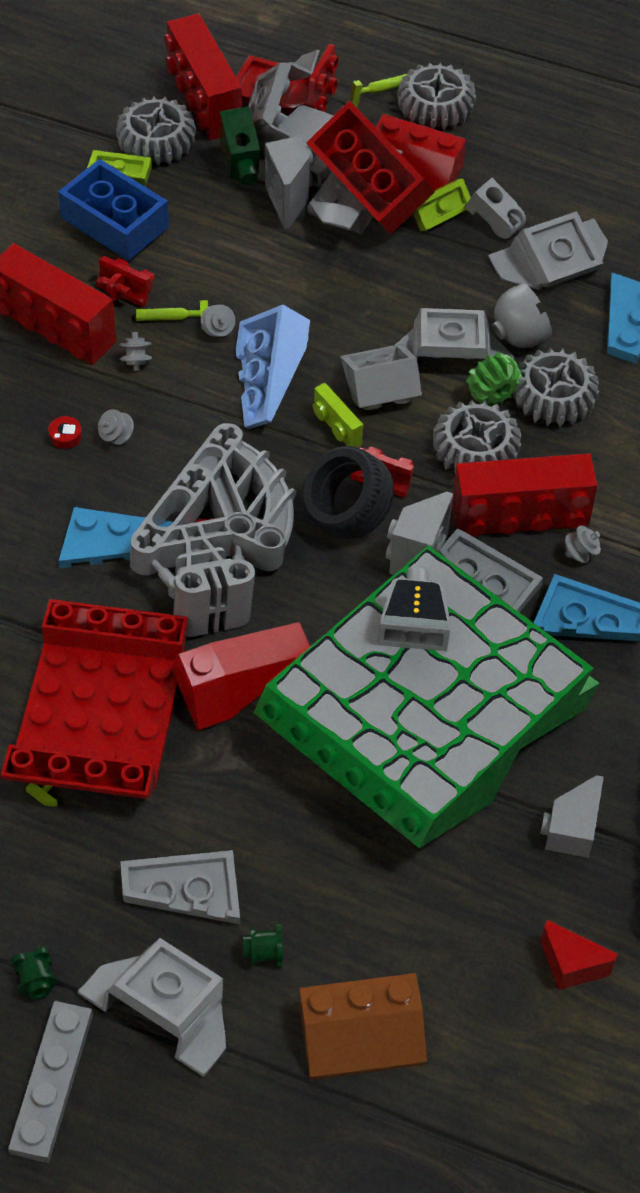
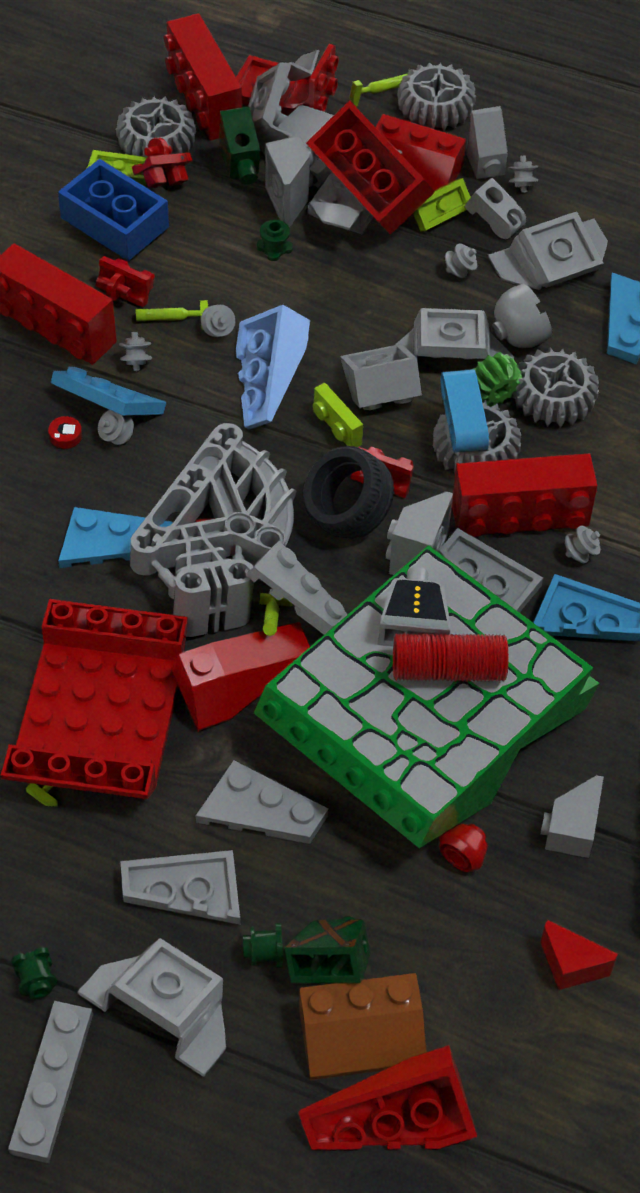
(107, 394): none -> dark azure wing
(161, 161): none -> red hips
(260, 804): none -> light grey wing
(271, 612): none -> lime piece
(274, 239): none -> dark green brick
(303, 589): none -> light grey wing
(329, 952): none -> dark green torso
(402, 1105): none -> red wedge
(452, 658): none -> red piece
(461, 260): none -> light grey wheel
(464, 411): none -> dark azure beam
(464, 847): none -> red cone
(487, 143): none -> light grey slope
(523, 173): none -> light grey wheel

